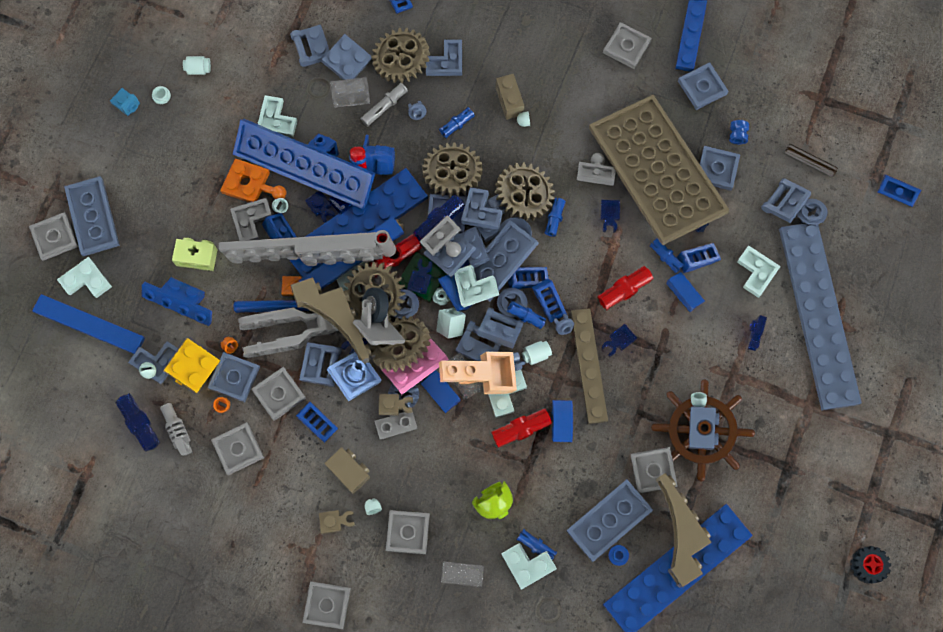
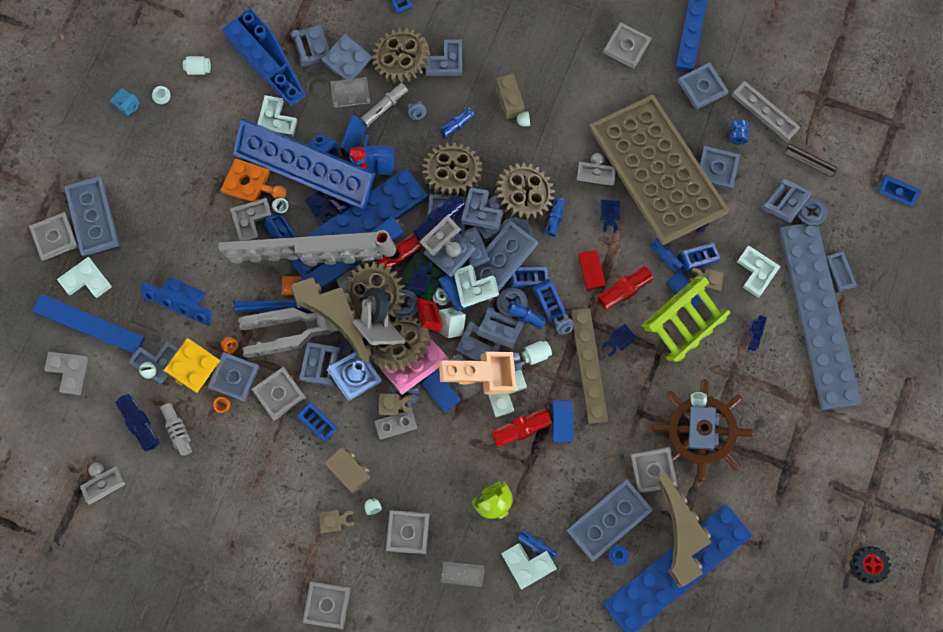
(73, 370): none -> light grey plate
(103, 482): none -> light grey plate
(203, 260): yellowish green brick -> none
(237, 448): light grey plate -> none
(263, 53): none -> blue wedge
(353, 135): none -> blue slope
(429, 314): none -> red tile
(591, 270): none -> red tile
(669, 312): none -> lime fence
(715, 278): none -> dark tan plate
(765, 111): none -> light grey plate
(840, 272): none -> sand blue tile

